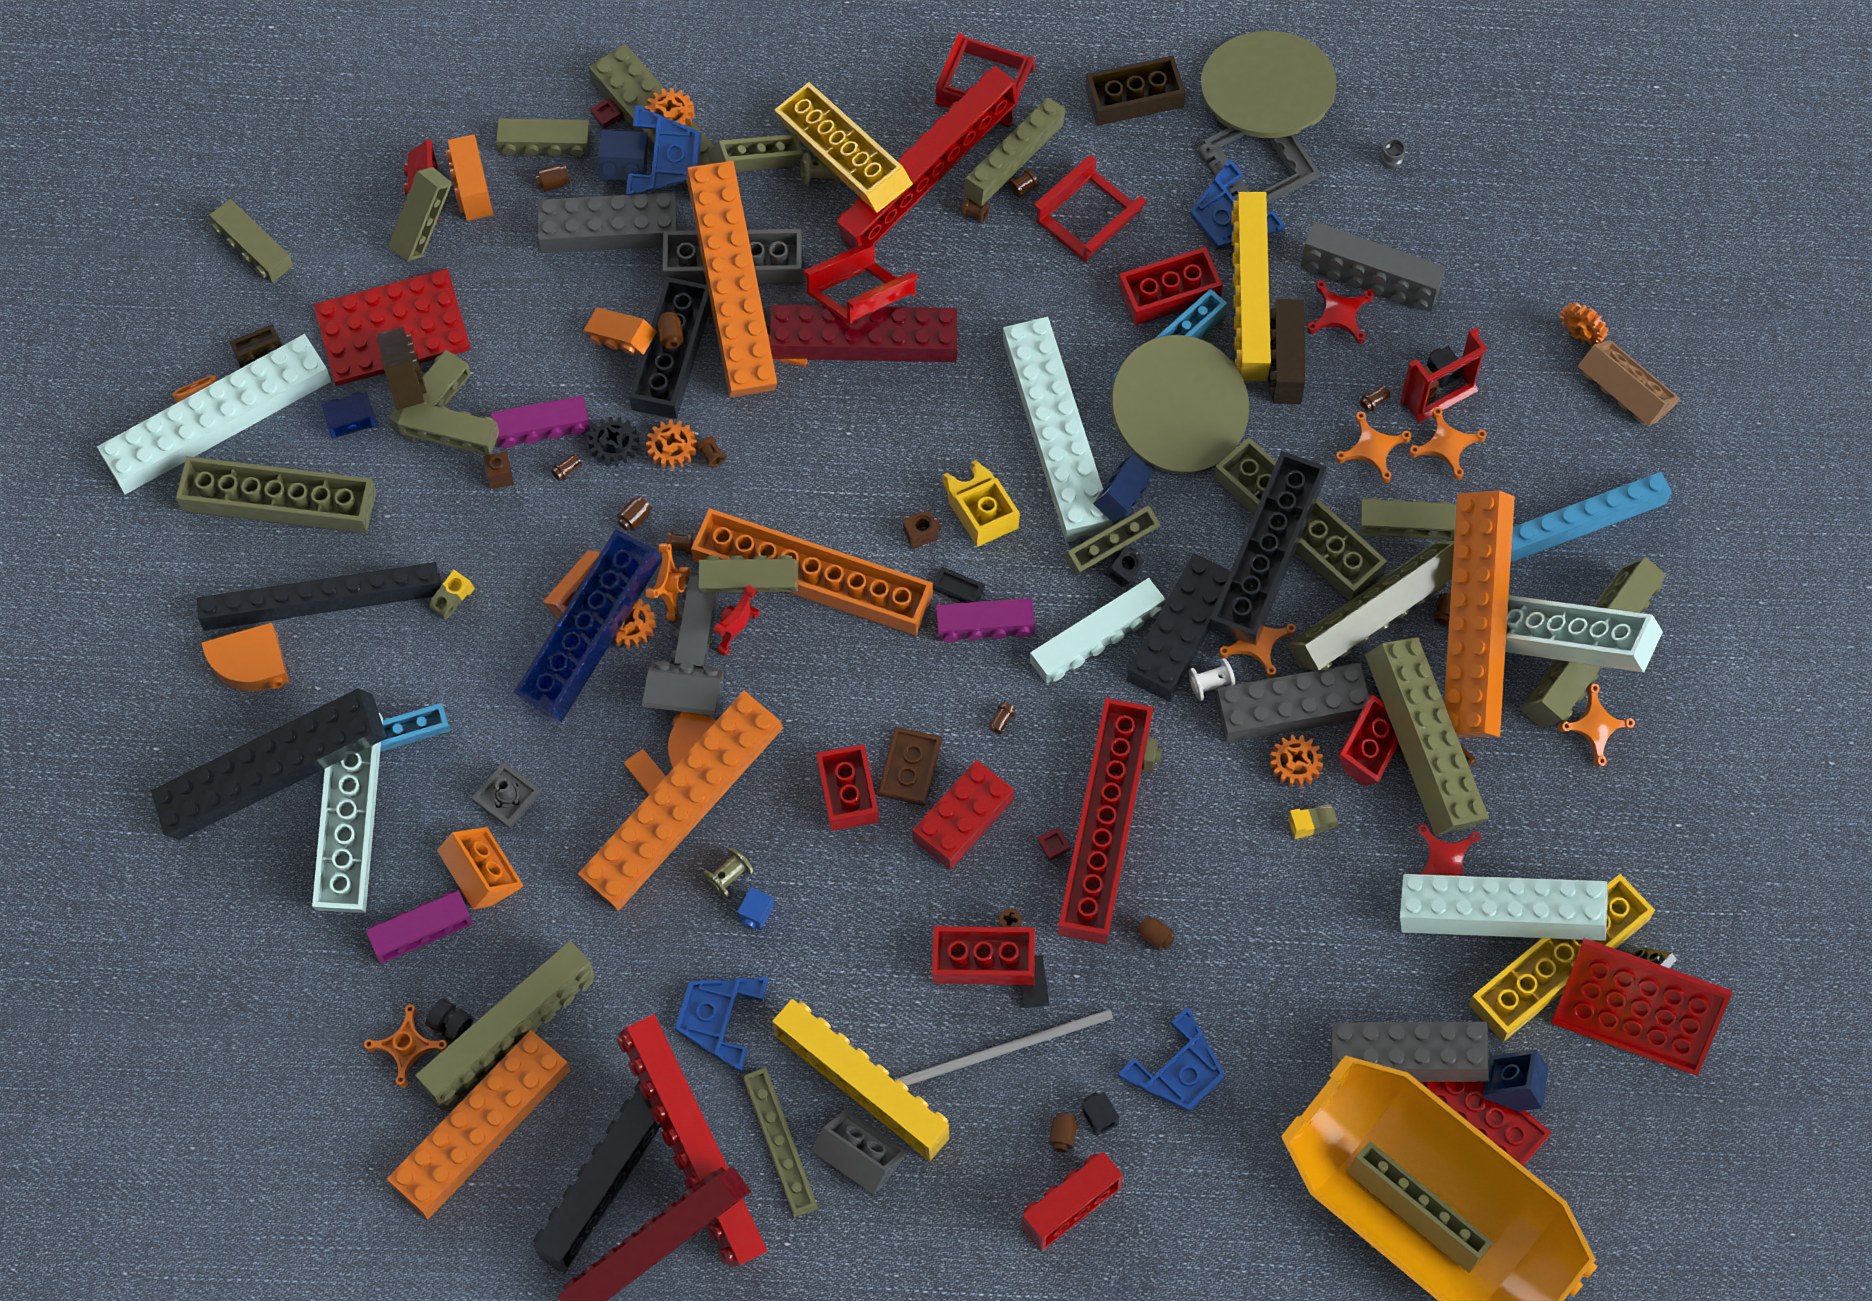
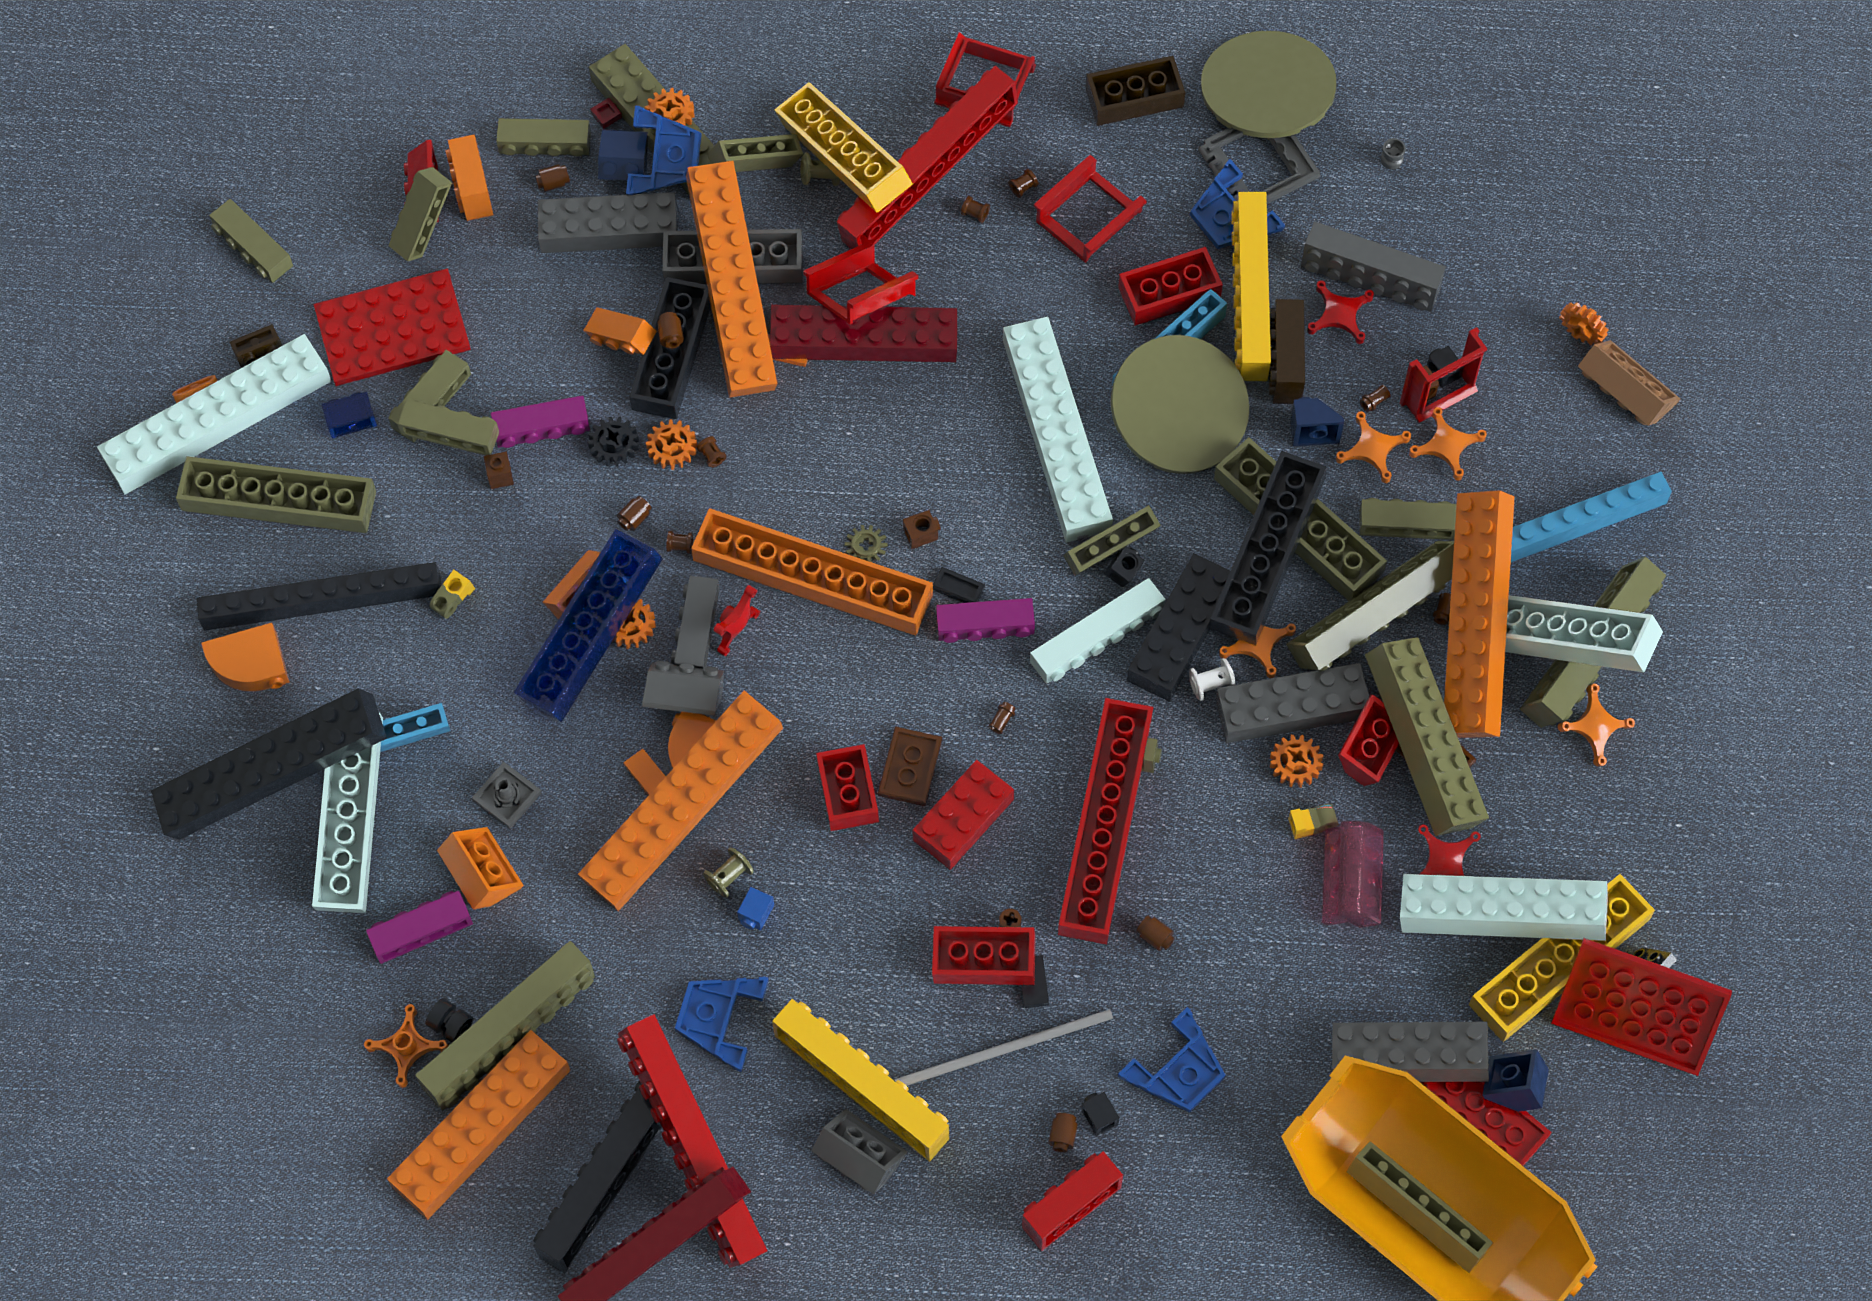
(402, 367): dark brown brick -> none
(562, 470): reddish brown pin -> none
(669, 582): orange piece -> none
(738, 573): olive brick -> none
(780, 1142): olive tile -> none
(859, 538): none -> olive gear
(982, 505): yellow brick -> none
(1014, 152): olive brick -> none
(1054, 843): dark red plate -> none
(1123, 489): dark blue brick -> none
(1314, 423): none -> dark blue slope
(1353, 874): none -> clear pink brick

